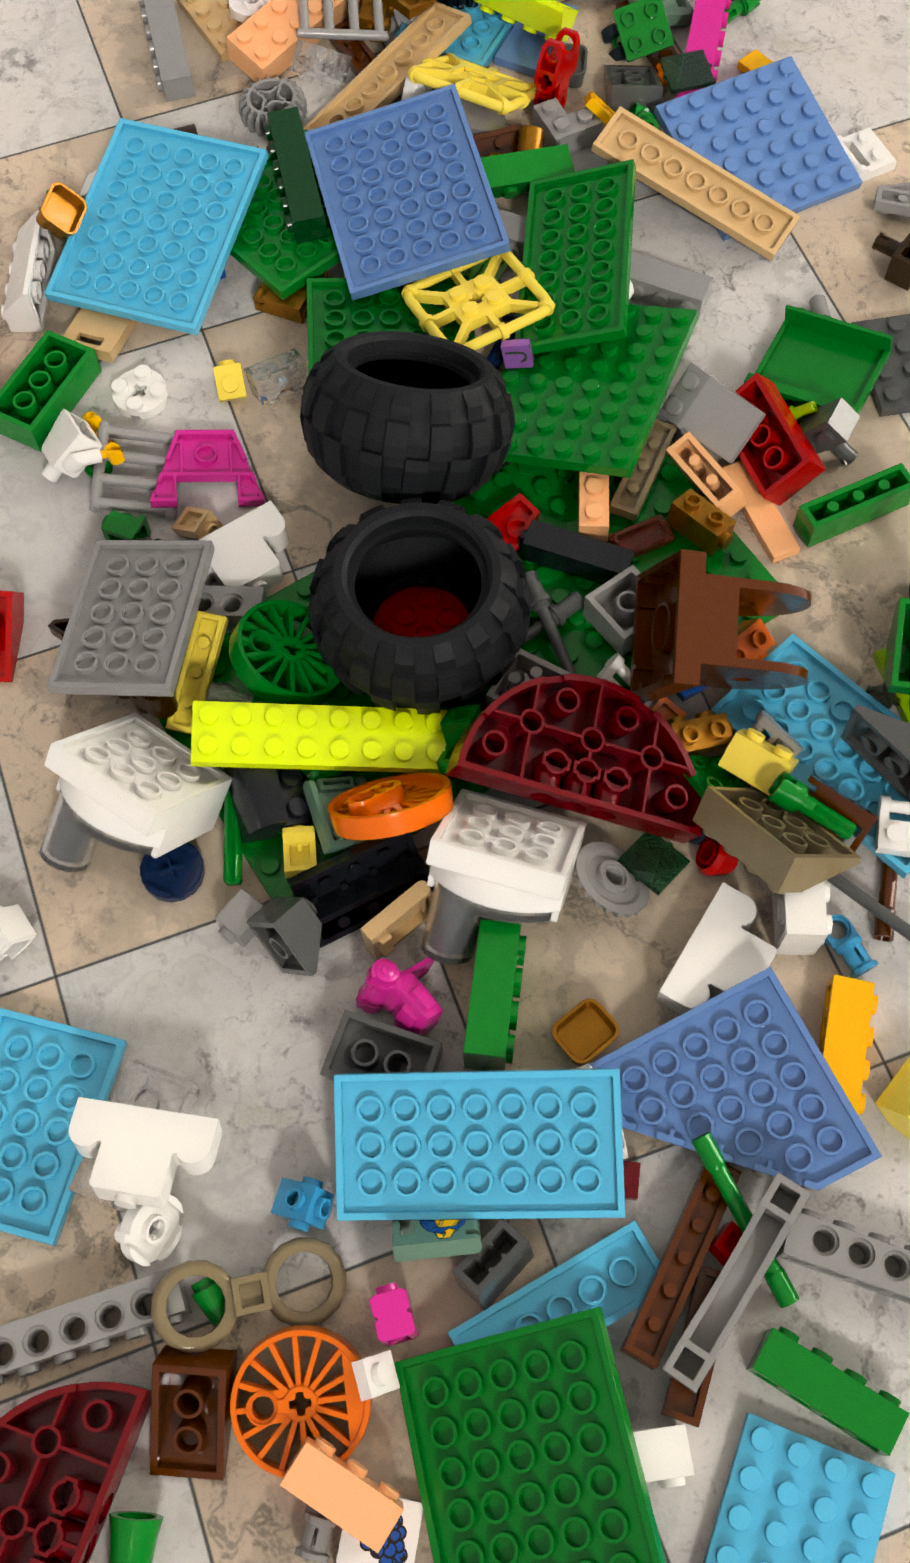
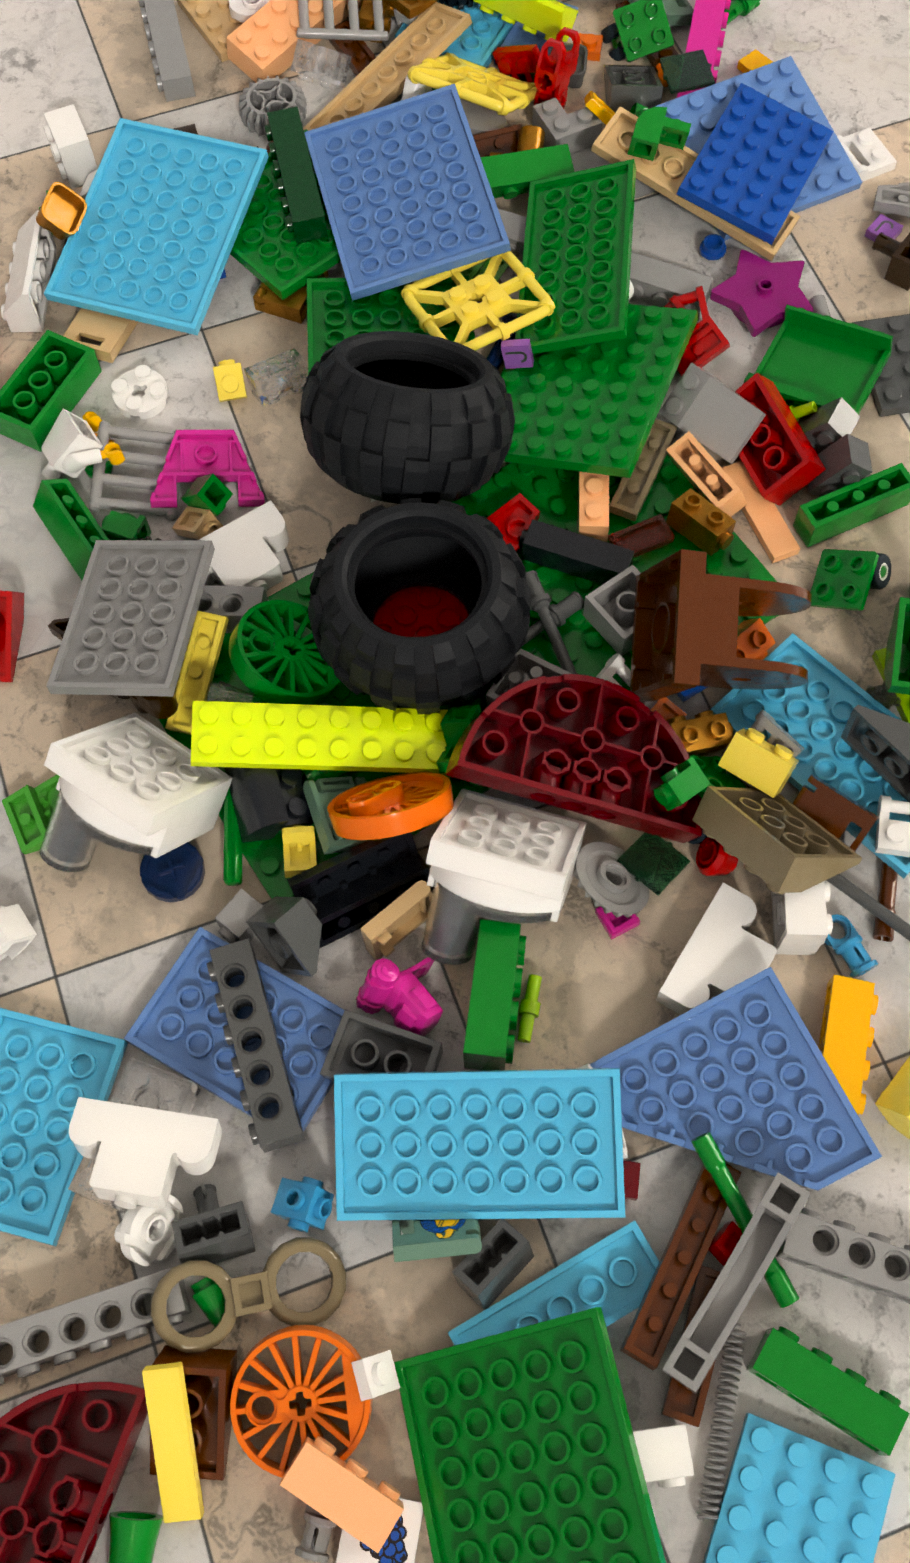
(30, 813): none -> bright green slope
(68, 521): none -> green brick
(69, 145): none -> white brick
(173, 1442): none -> light yellow tile
(187, 1033): none -> medium blue plate
(207, 493): none -> green brick
(214, 1232): none -> dark grey brick
(285, 1126): none -> dark grey brick
(393, 1315): dark pink brick -> none
(518, 61): none -> red wing
(529, 1008): none -> lime bar
(585, 1031): pearl gold piece -> none
(593, 45): none -> orange plate
(616, 926): none -> dark pink tile
(655, 129): none -> green brick
(680, 784): none -> green brick
(706, 339): none -> red plate
(713, 247): none -> blue plate
(721, 1425): none -> light grey piece
(755, 163): none -> blue plate
(762, 291): none -> magenta plate
(793, 796): green piece -> none
(844, 462): none -> dark grey brick
(847, 576): none -> green plate
(884, 225): none -> medium lavender tile

